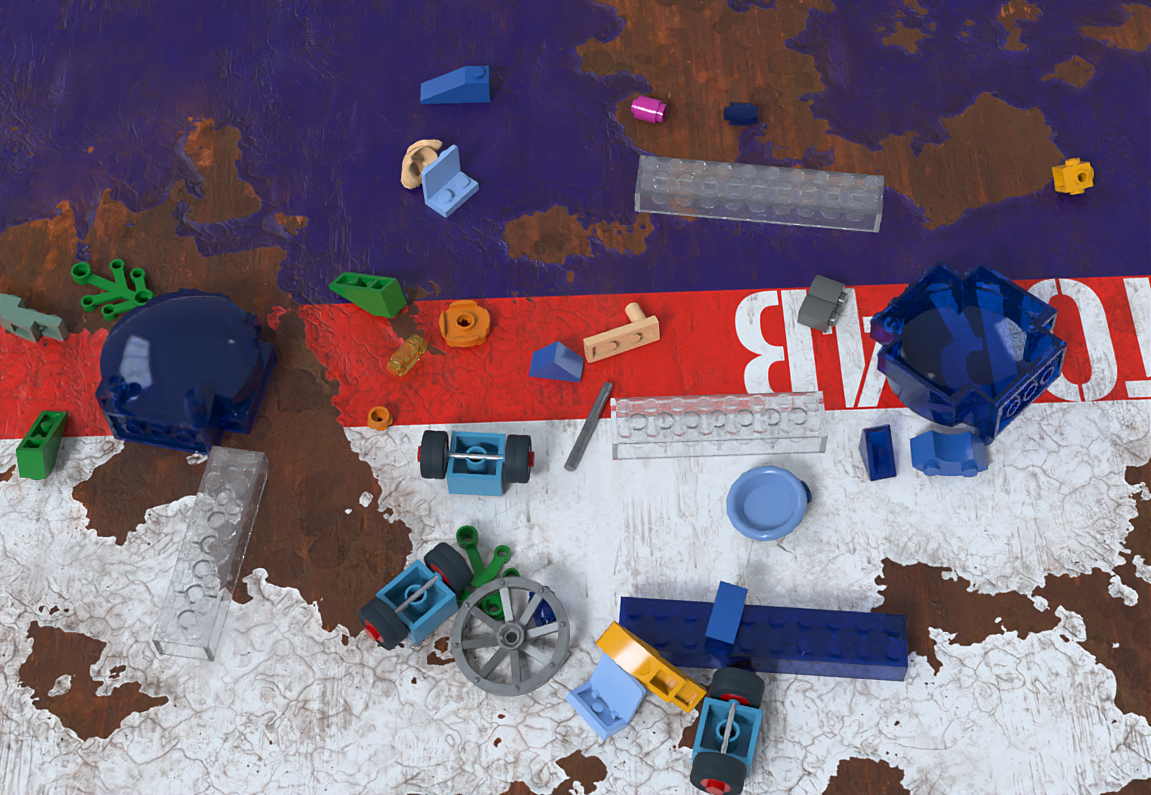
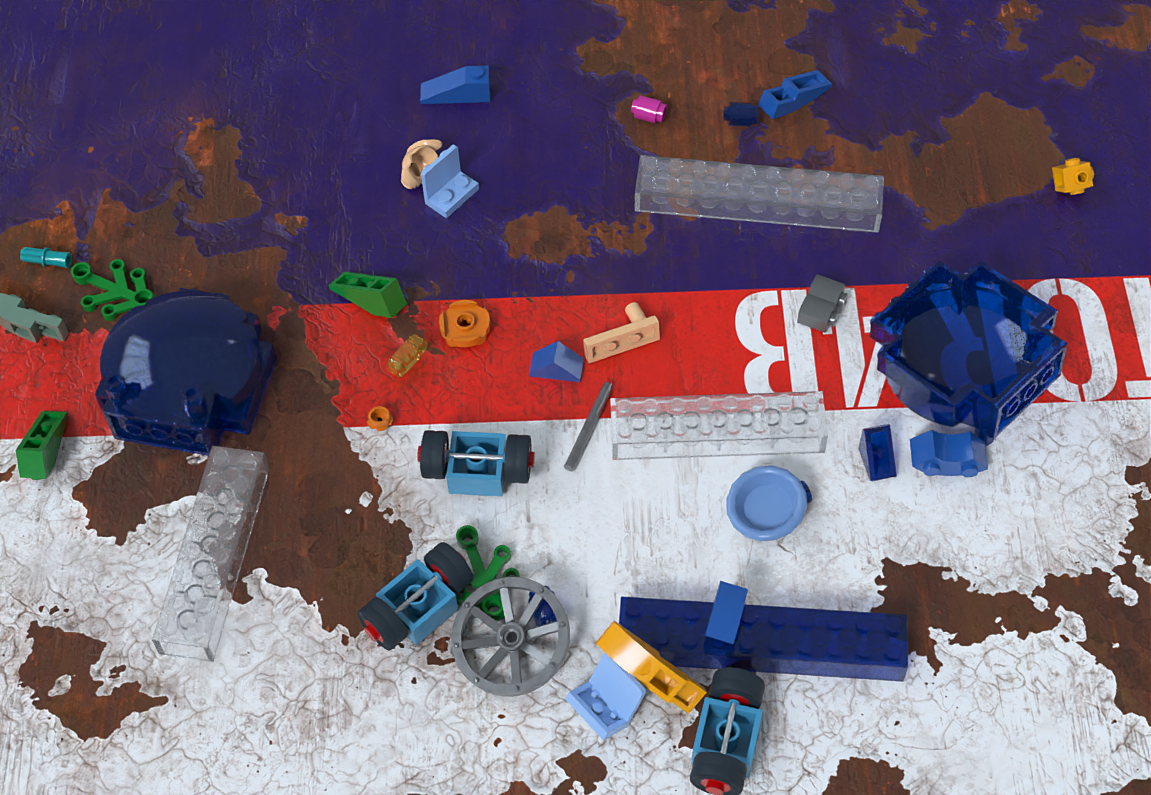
(46, 257): none -> teal axle
(793, 93): none -> blue slope

